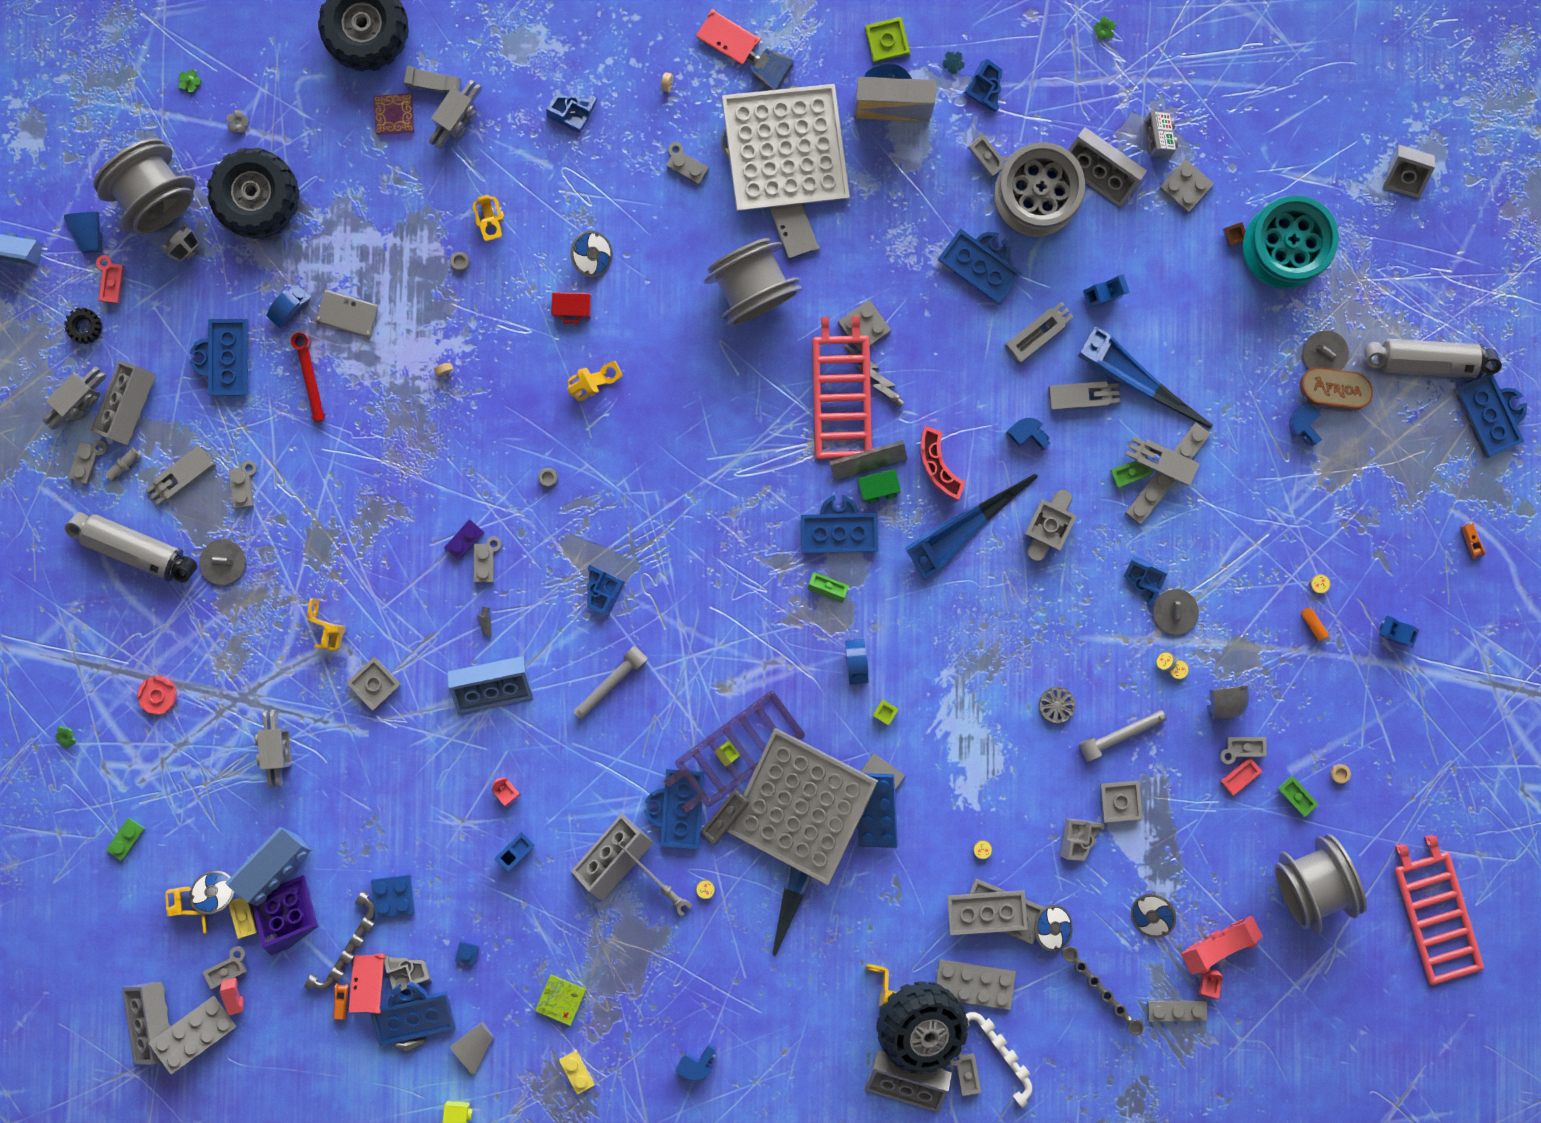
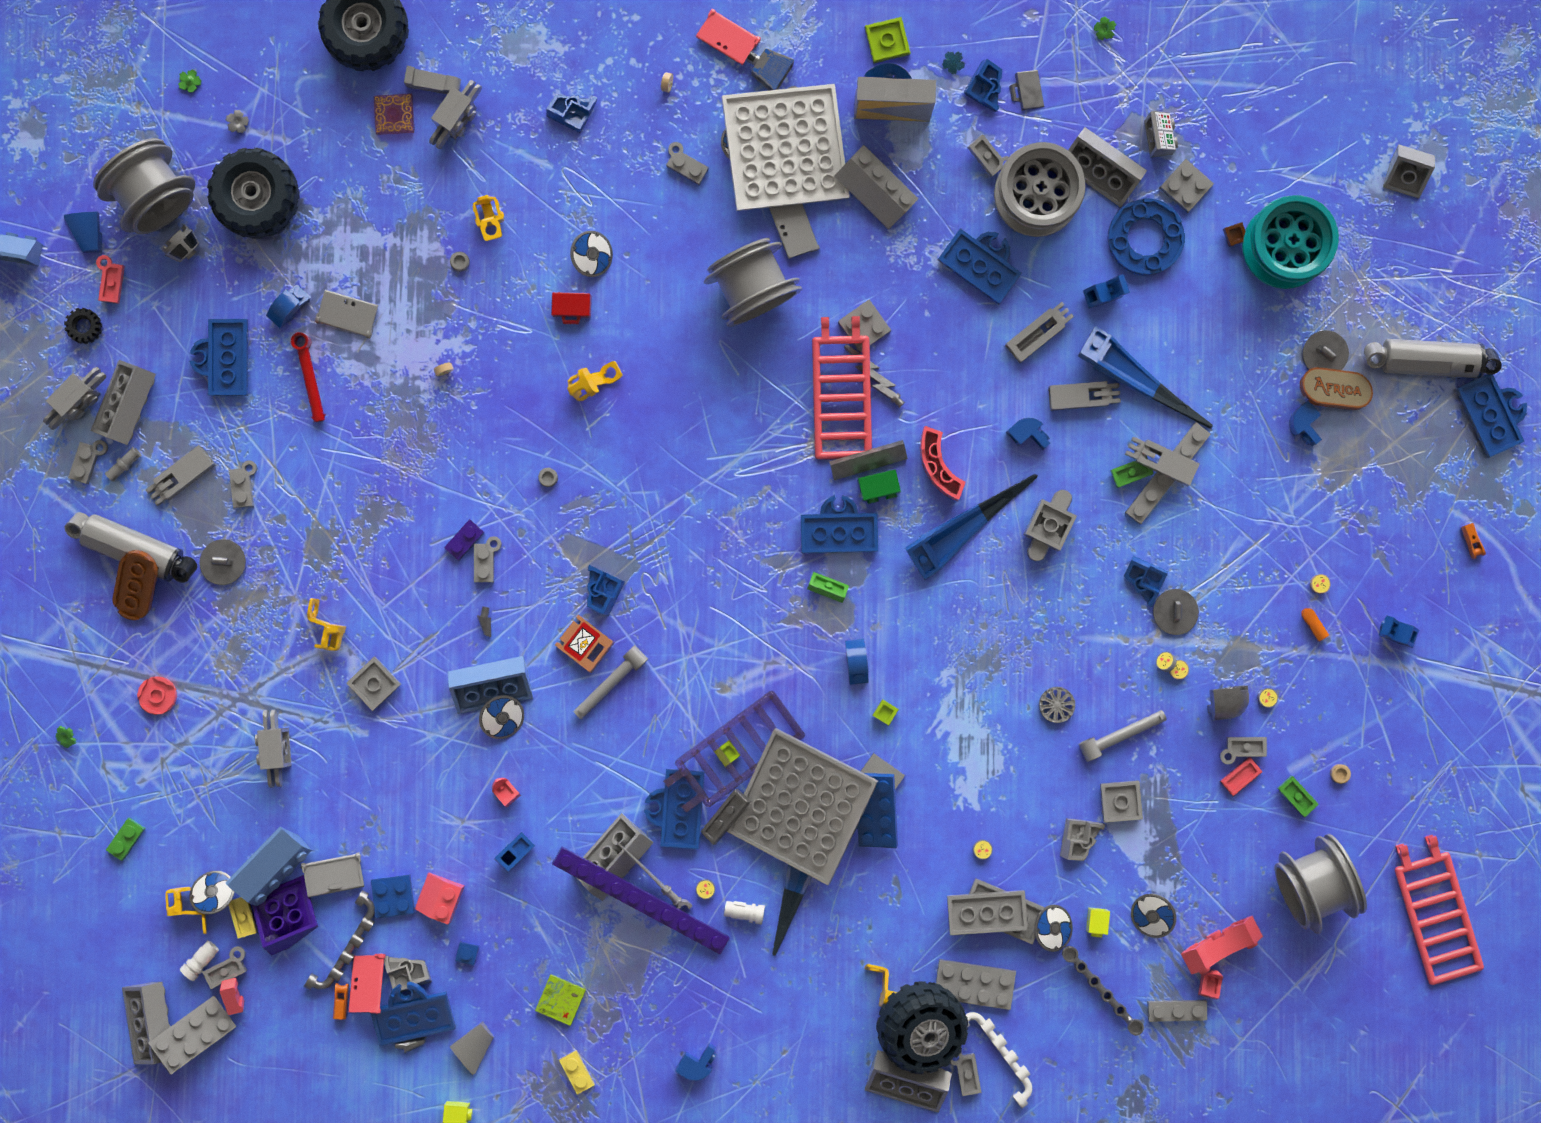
(135, 584): none -> dark orange tile
(199, 961): none -> white axle
(333, 875): none -> light grey door
(439, 898): none -> coral slope
(501, 717): none -> shield
(581, 641): none -> container
(640, 900): none -> dark purple plate
(743, 911): none -> white axle
(876, 187): none -> light grey slope
(1028, 90): none -> flat silver piece
(1097, 921): none -> neon yellow brick
(1165, 217): none -> blue plate
(1267, 697): none -> light yellow tile

